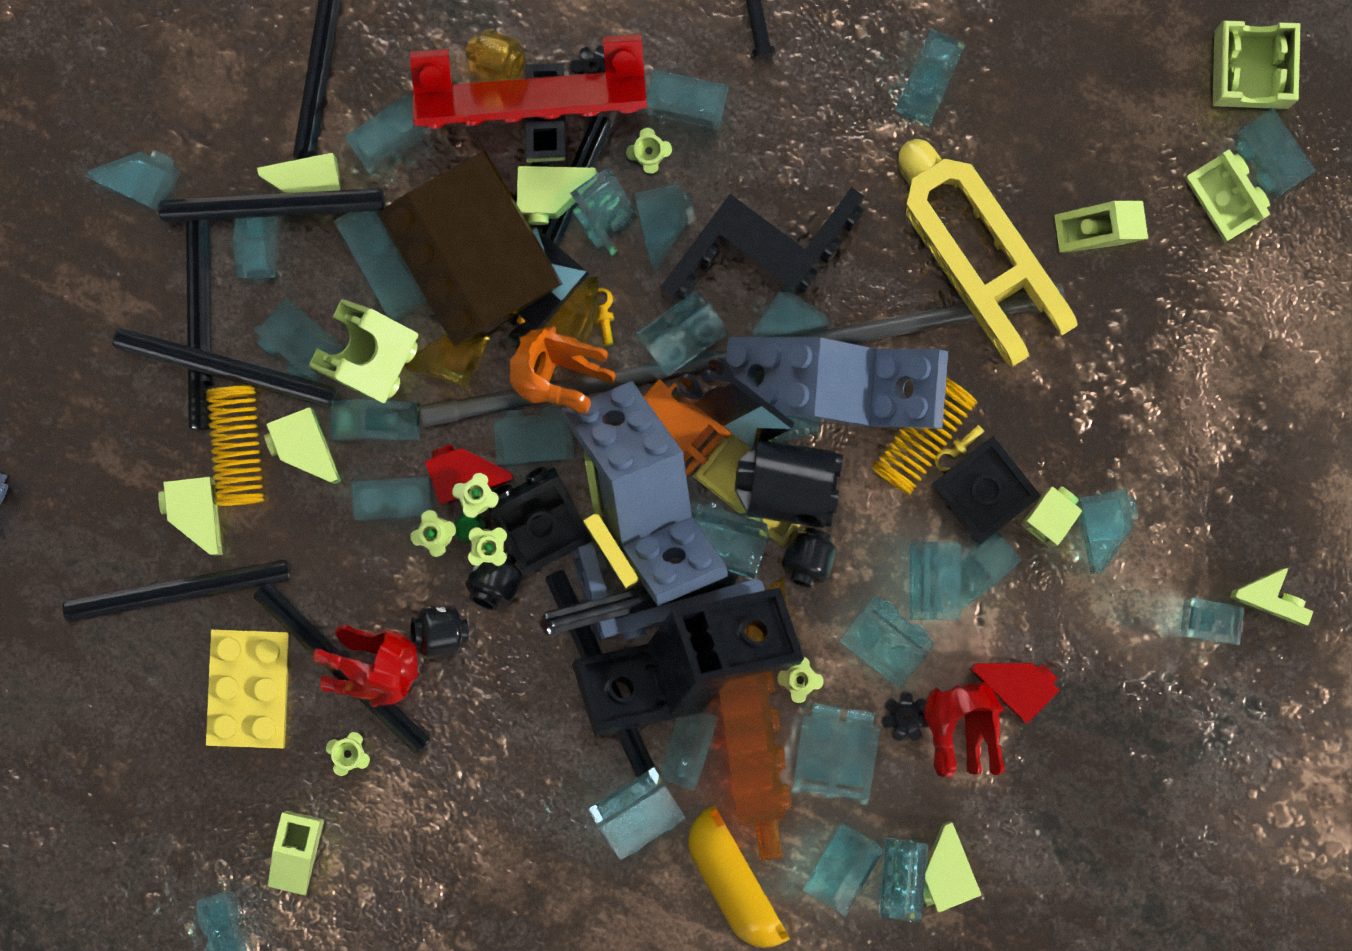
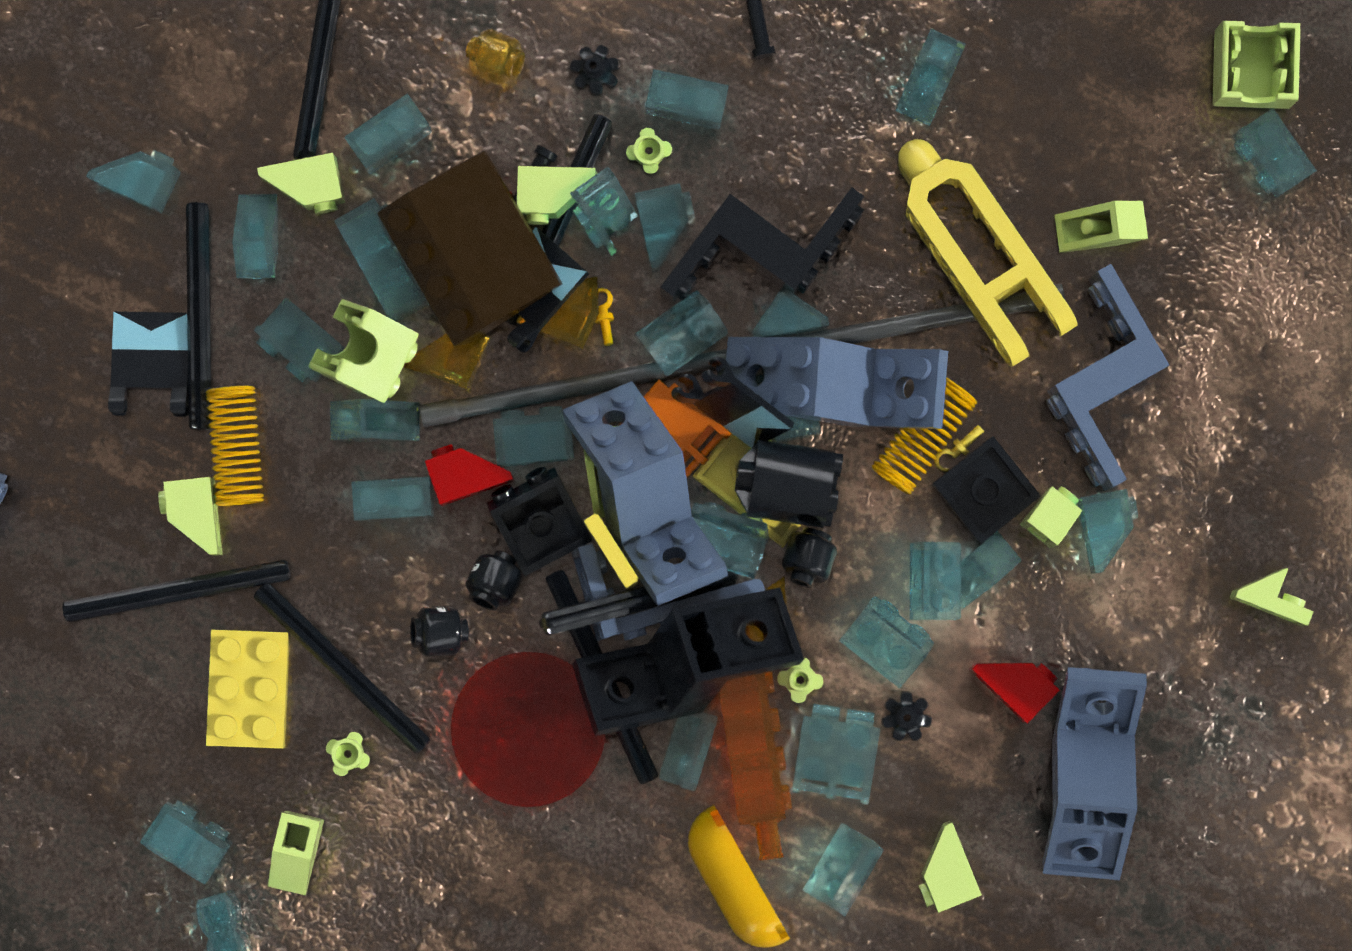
(149, 354): none -> black flag
(187, 842): none -> clear light blue brick
(224, 367): black axle -> none
(272, 205): black axle -> none
(302, 444): yellowish green slope -> none
(380, 683): red piece -> none
(441, 102): red bracket -> none
(469, 527): yellowish green plant -> none
(524, 730): none -> clear red plate
(540, 354): orange piece -> none
(545, 138): black arch -> none
(637, 813): clear light blue brick -> none
(903, 879): clear light blue bracket -> none
(982, 721): red piece -> none
(1094, 773): none -> sand blue bracket
(1106, 378): none -> sand blue bracket
(1211, 621): clear light blue slope -> none
(1228, 195): yellowish green bracket -> none

